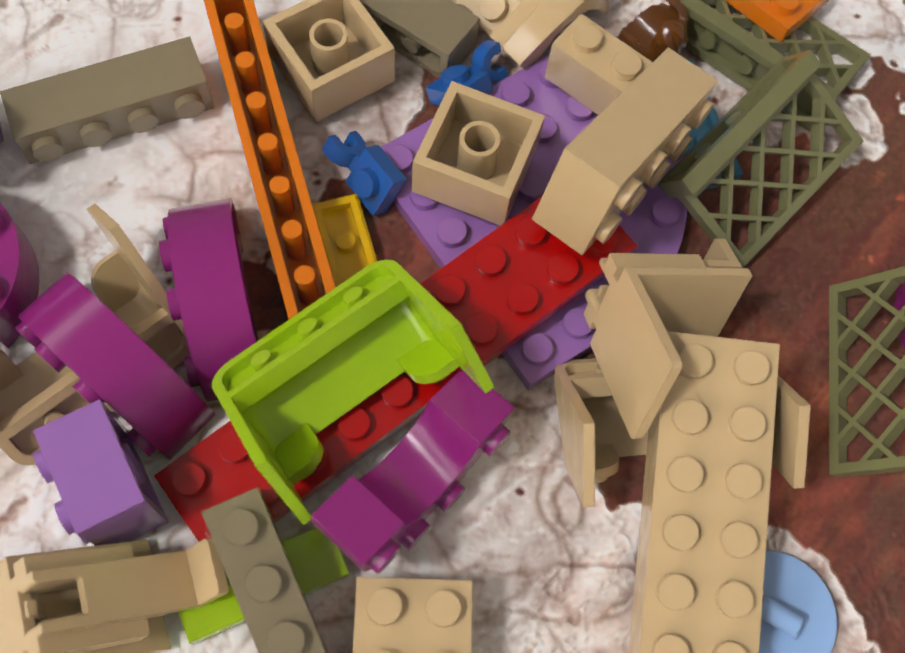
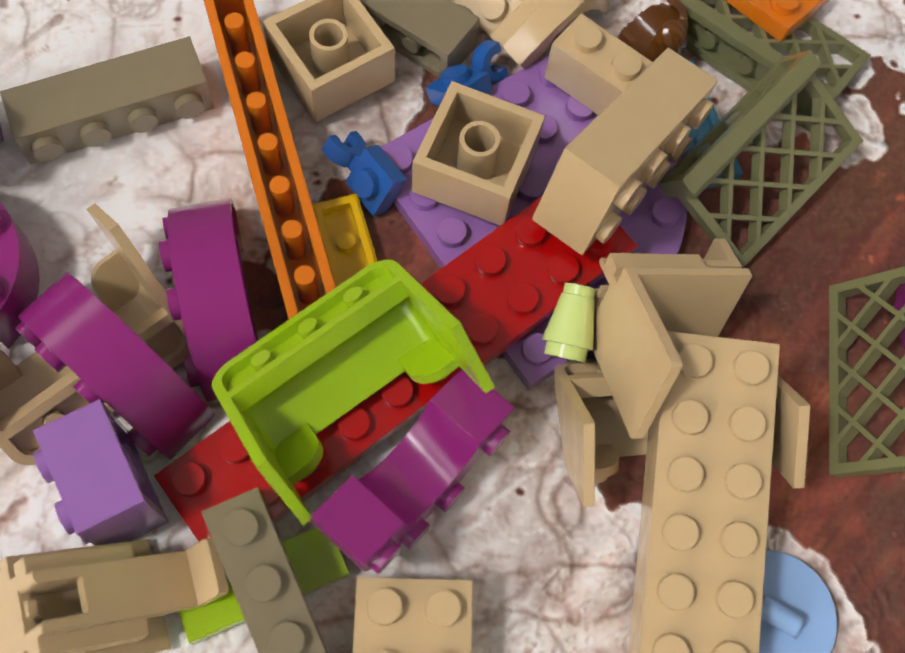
(571, 324): none -> yellowish green cone

